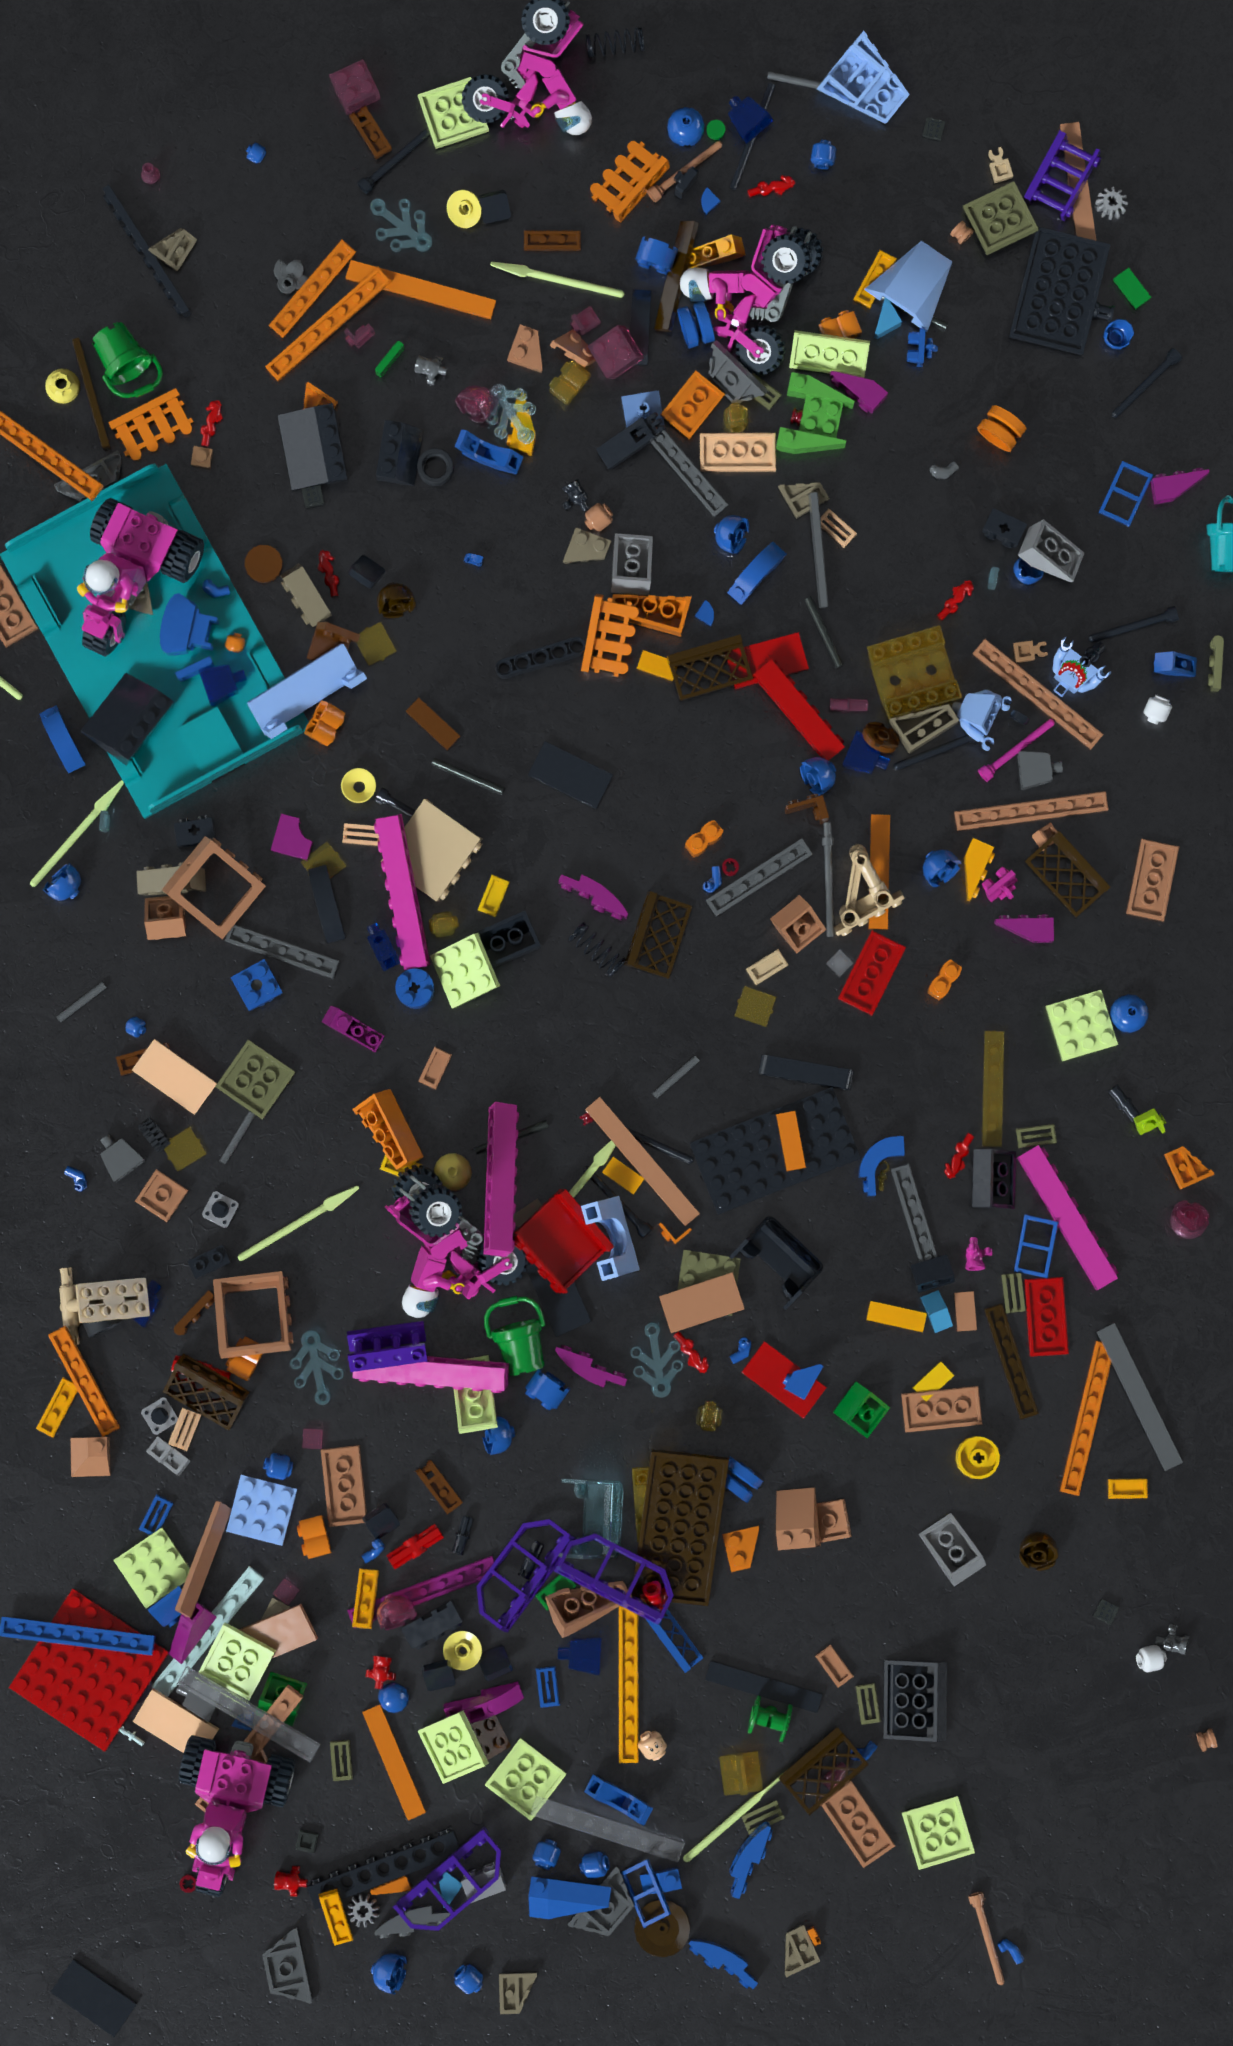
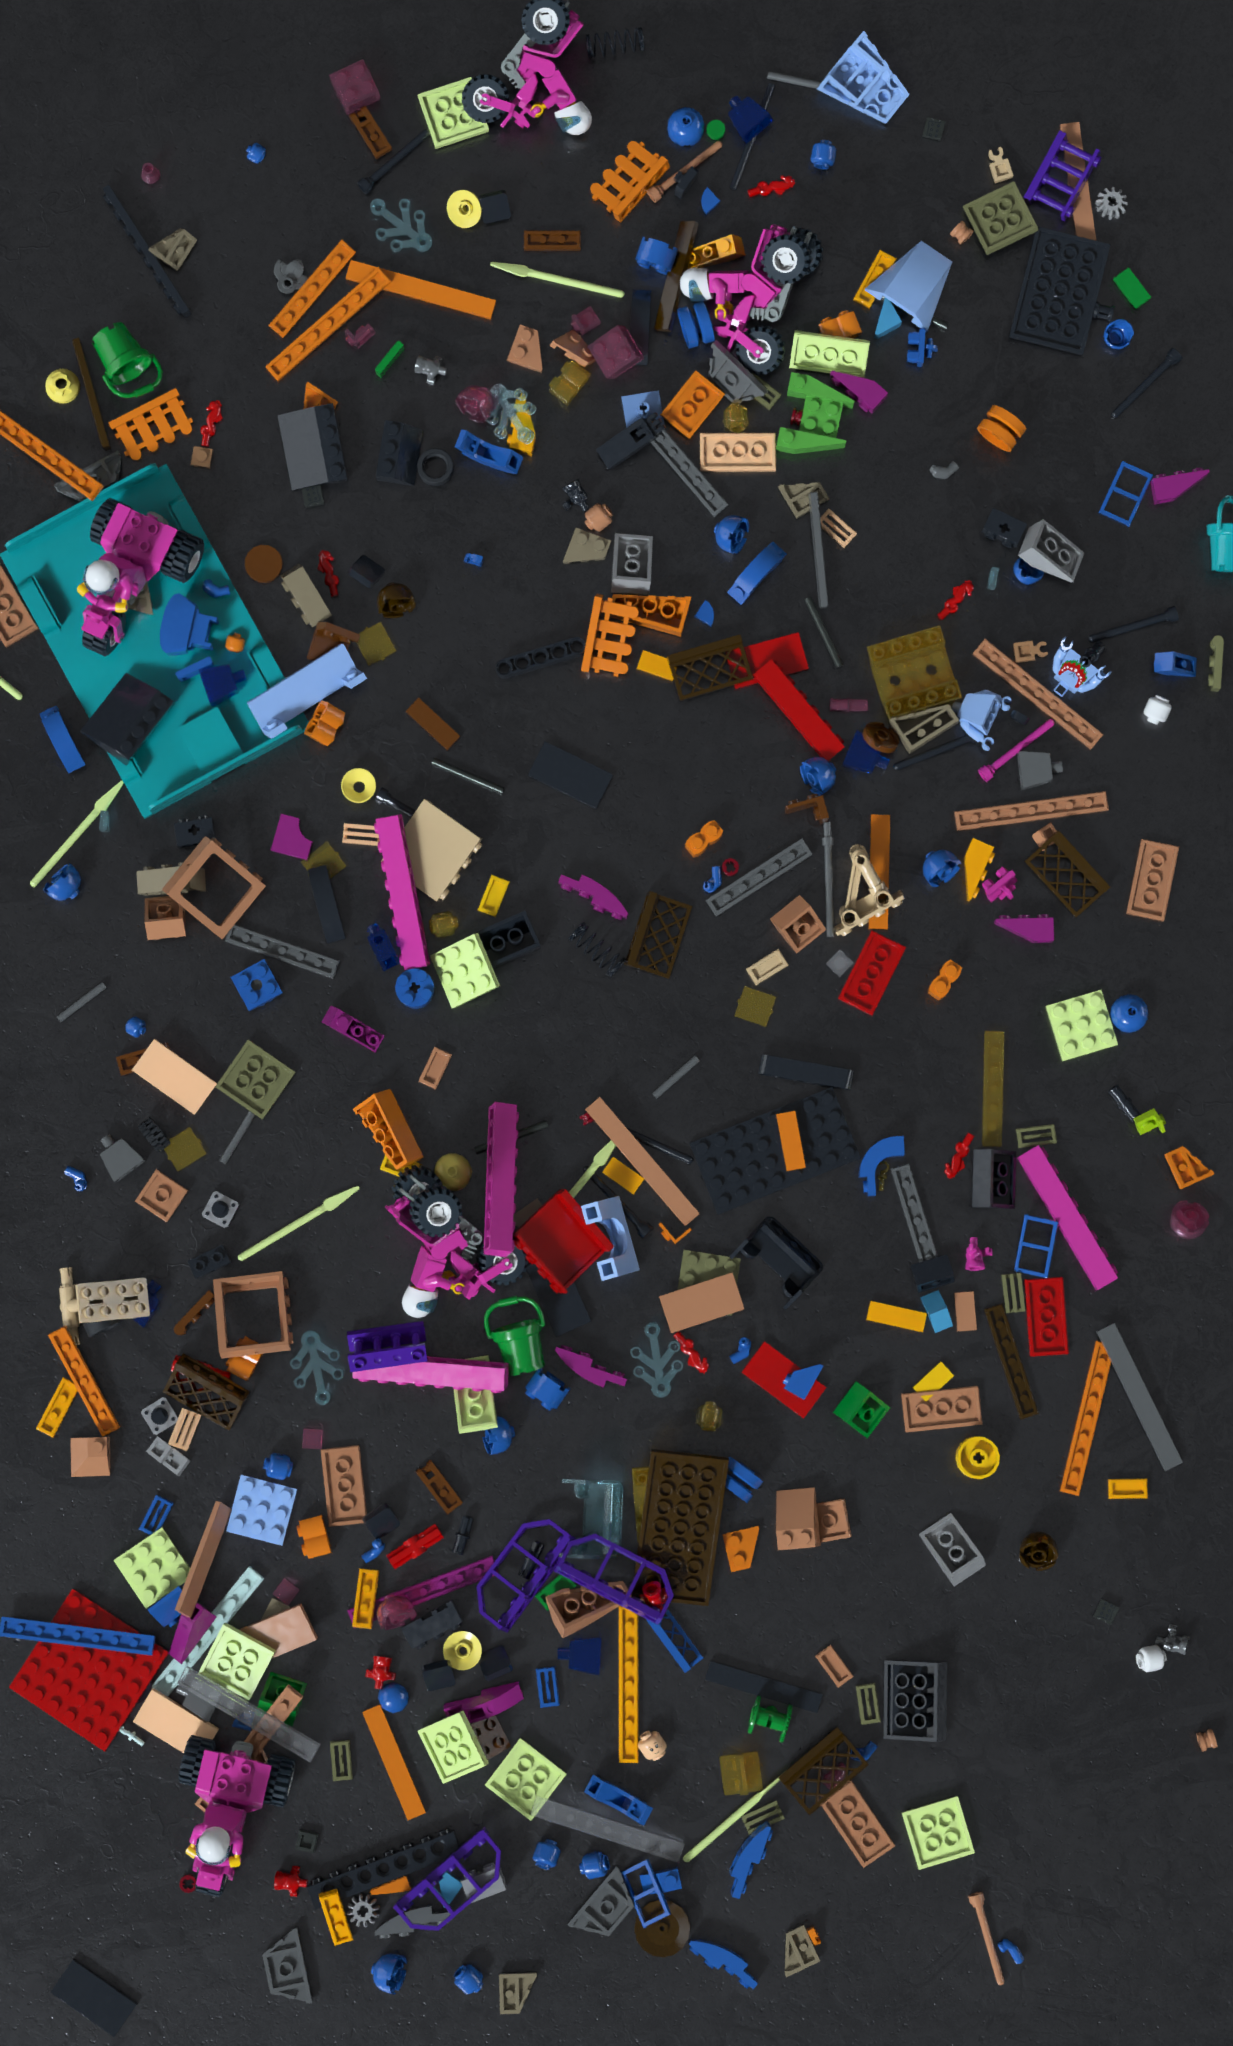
(561, 1898): blue wedge -> none

